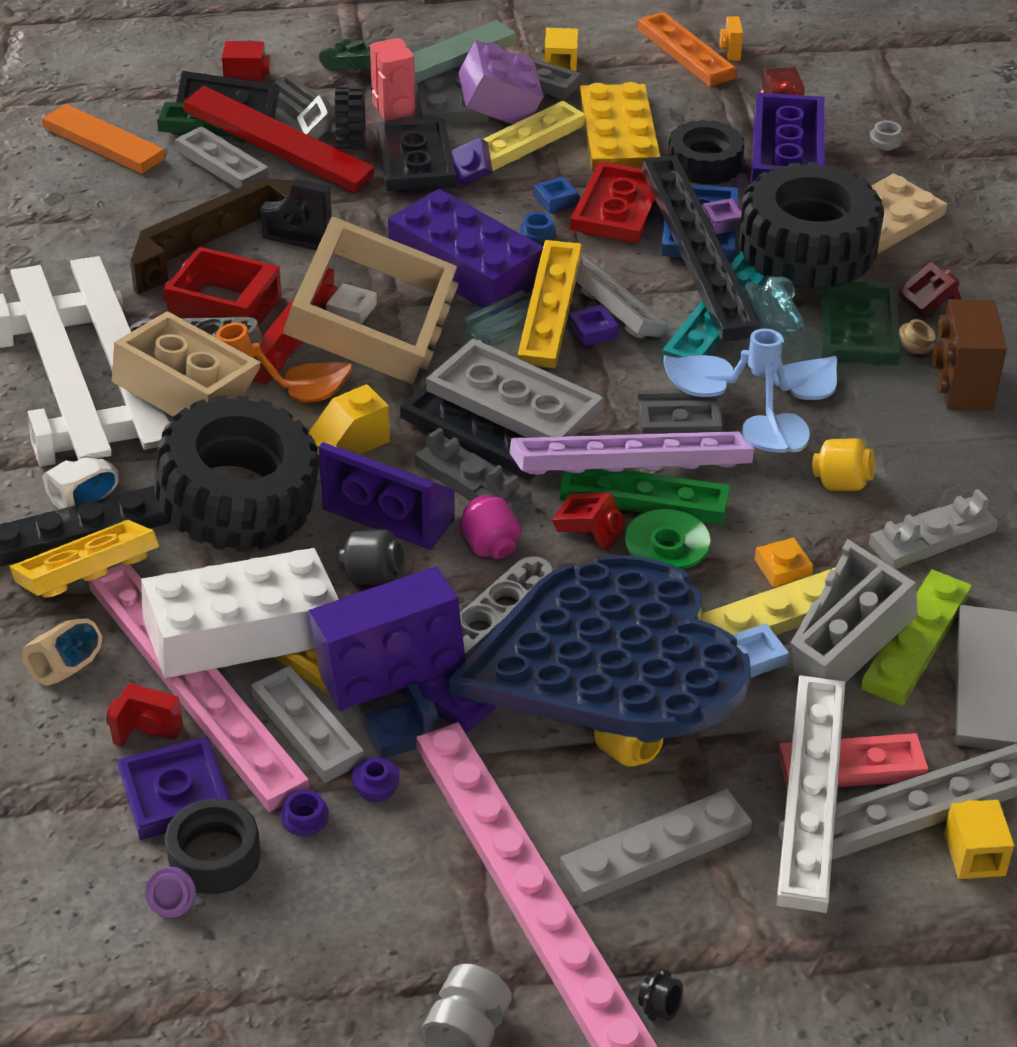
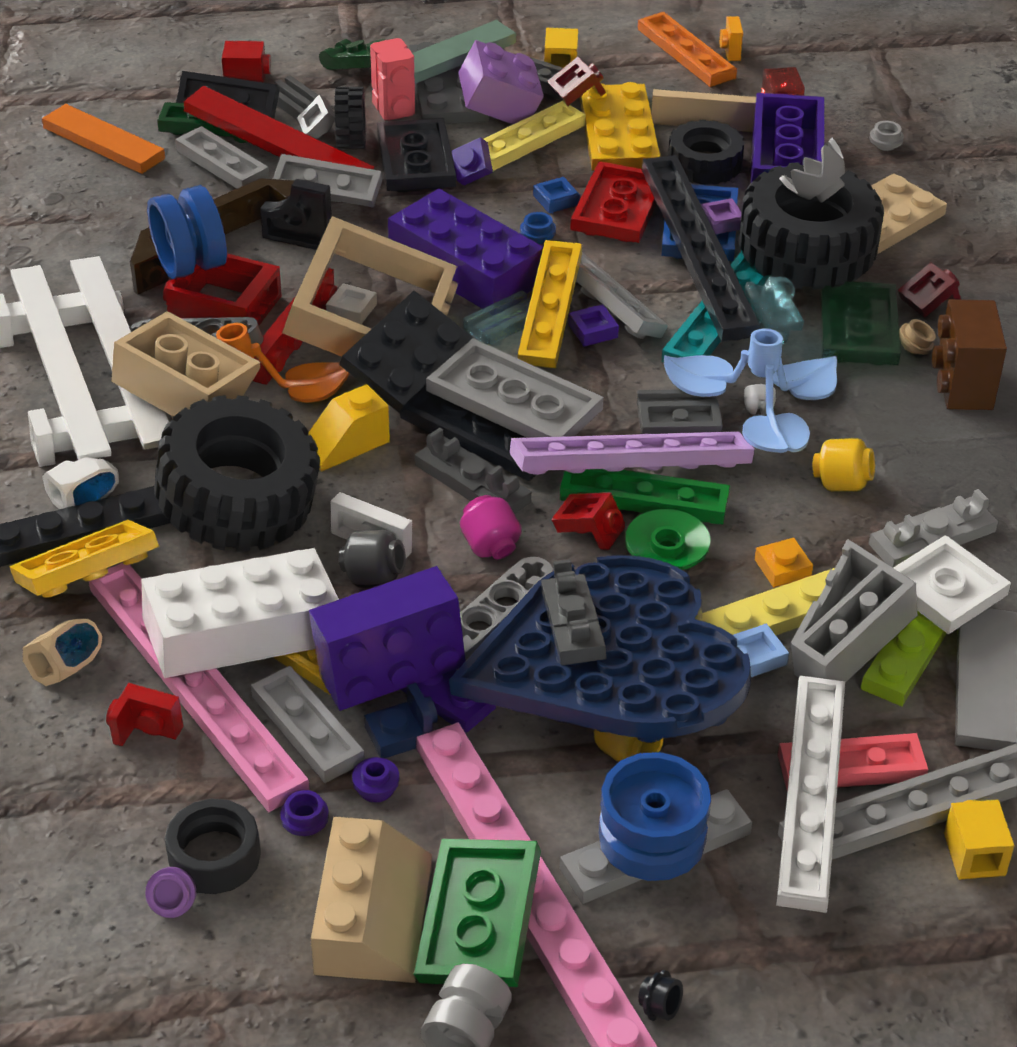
(167, 781): dark purple tile -> none
(187, 231): none -> blue wheel
(346, 182): none -> light grey plate
(354, 515): none -> white plate
(370, 903): none -> tan slope
(384, 496): dark purple slope -> none
(404, 350): none -> black plate
(478, 908): none -> green plate
(572, 616): none -> dark grey plate
(575, 80): none -> dark red bracket
(654, 816): none -> blue wheel
(680, 107): none -> tan tile
(756, 398): none -> white hinge
(818, 178): none -> light grey piece
(952, 583): none -> white plate

